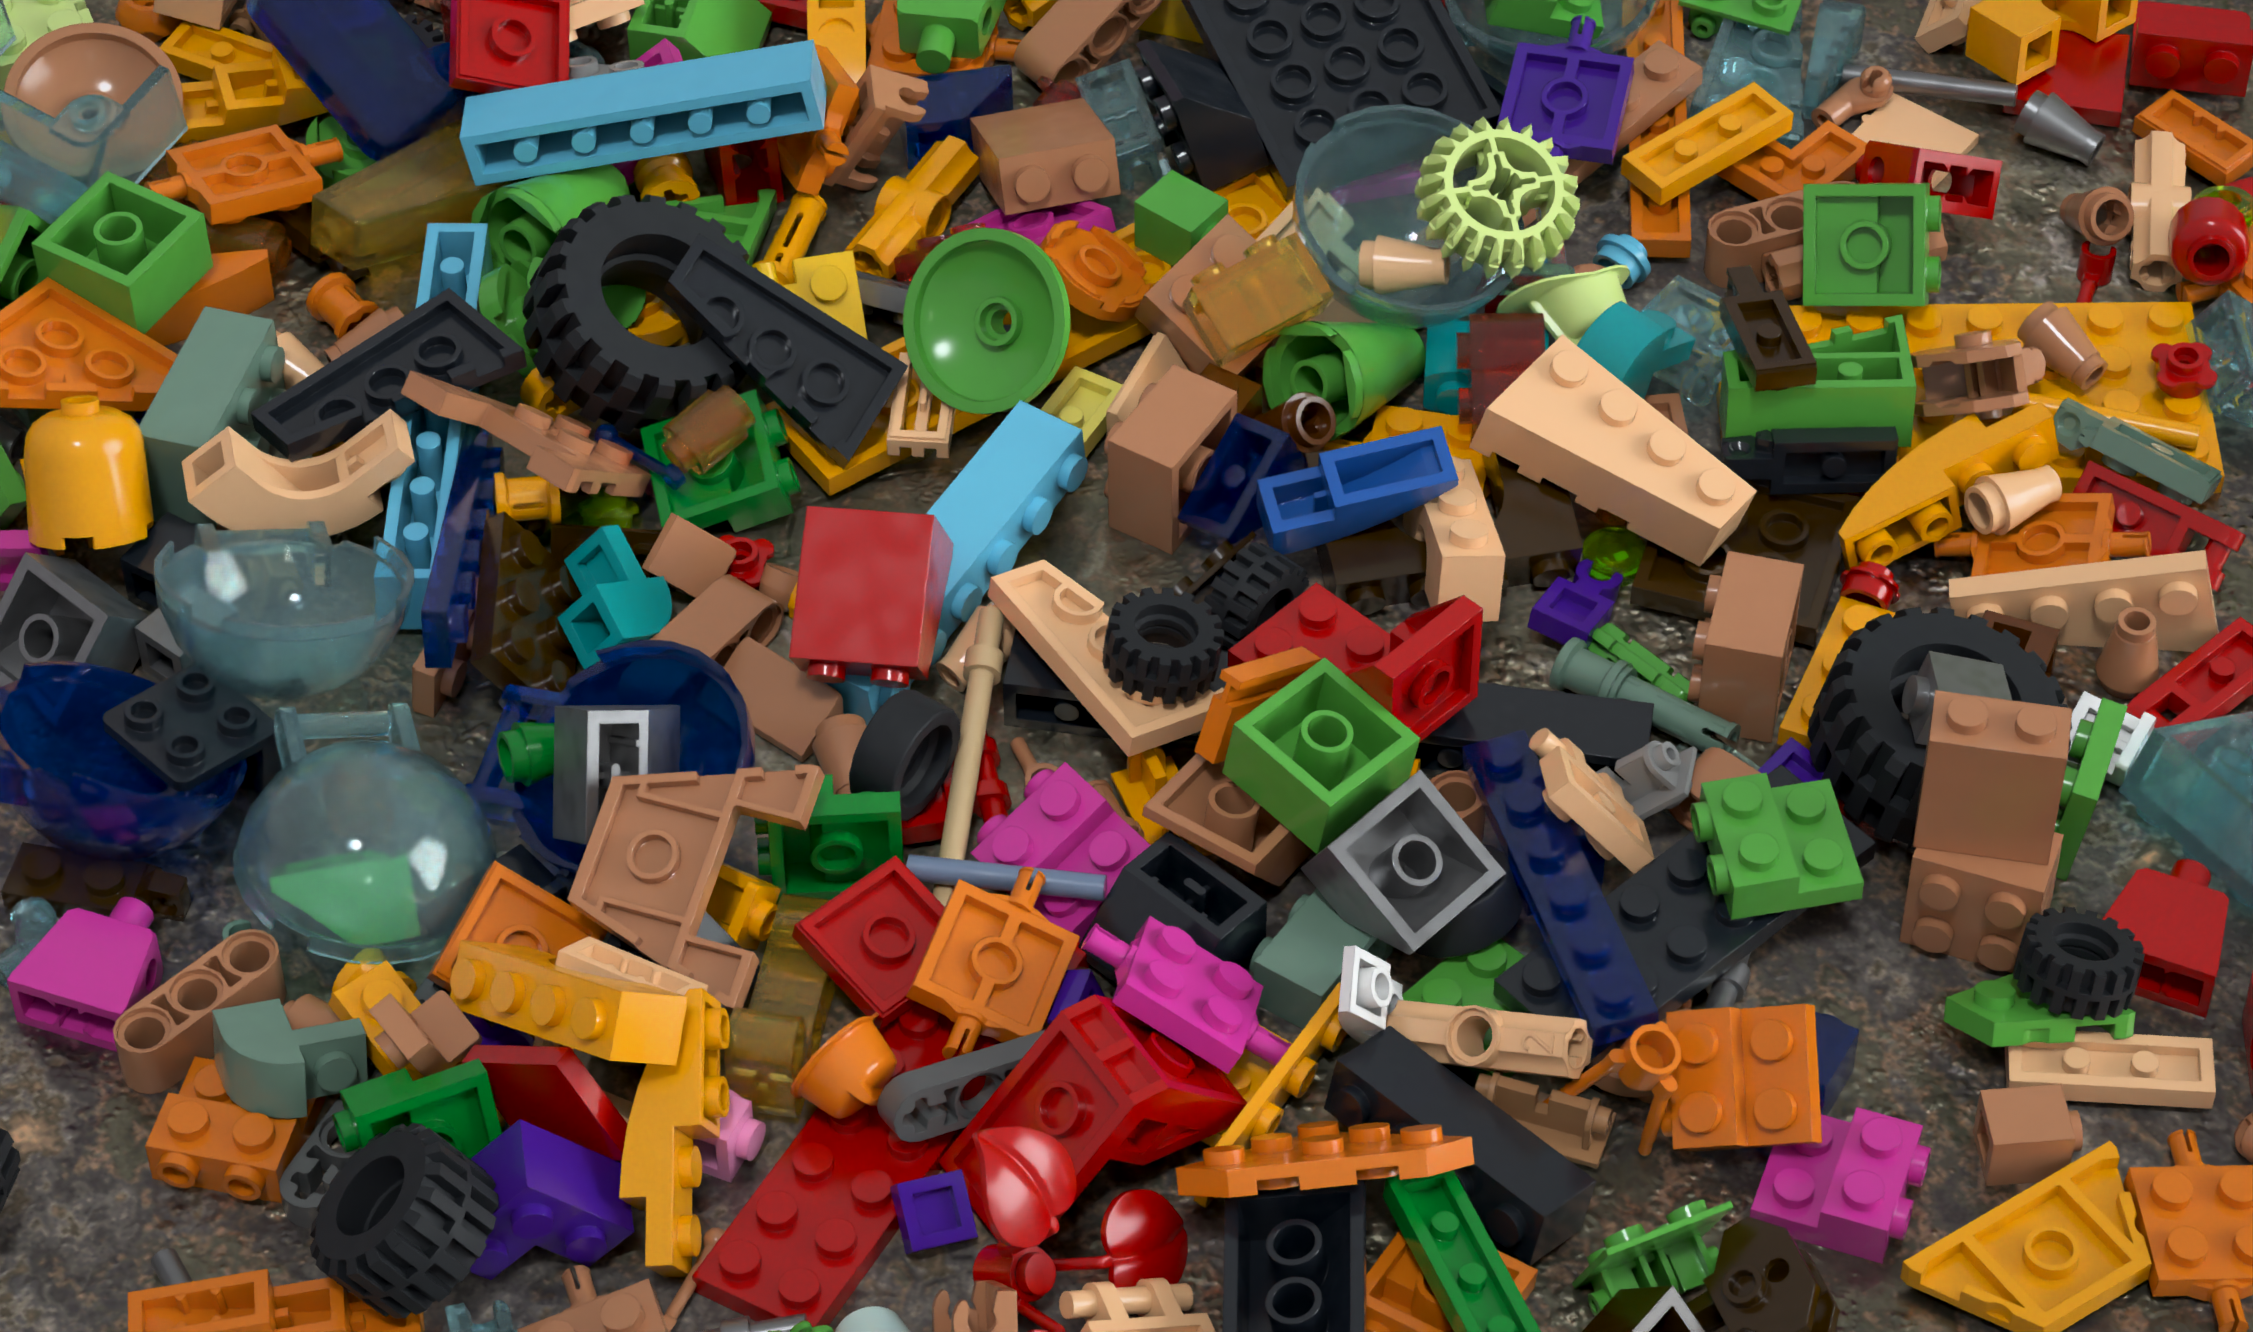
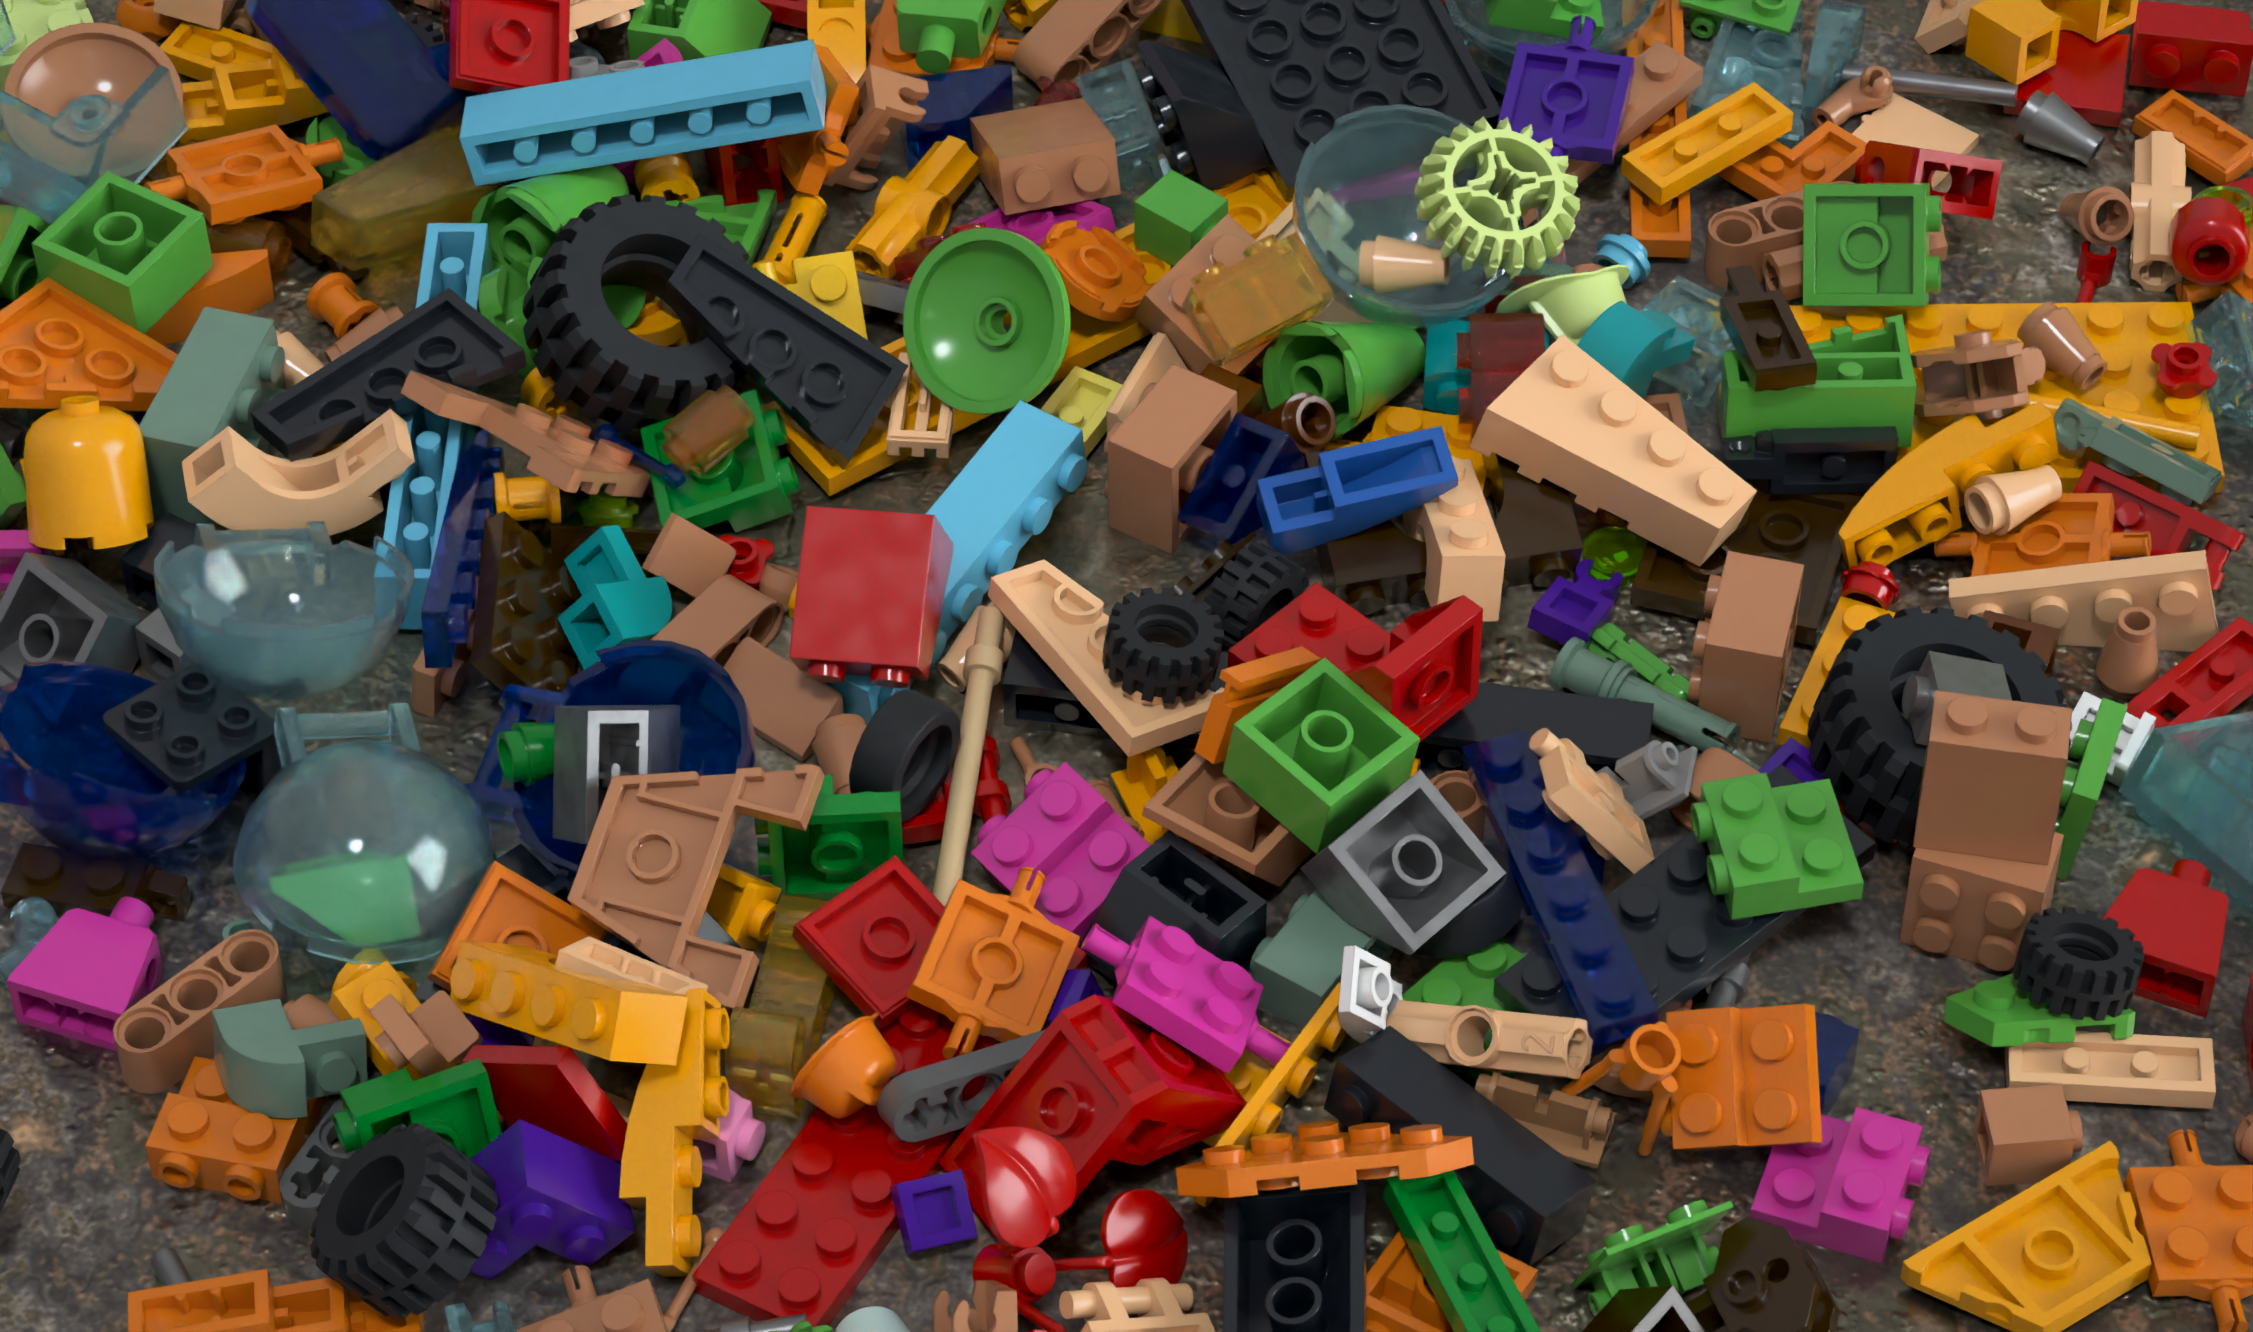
(1003, 877): sand blue bar -> none

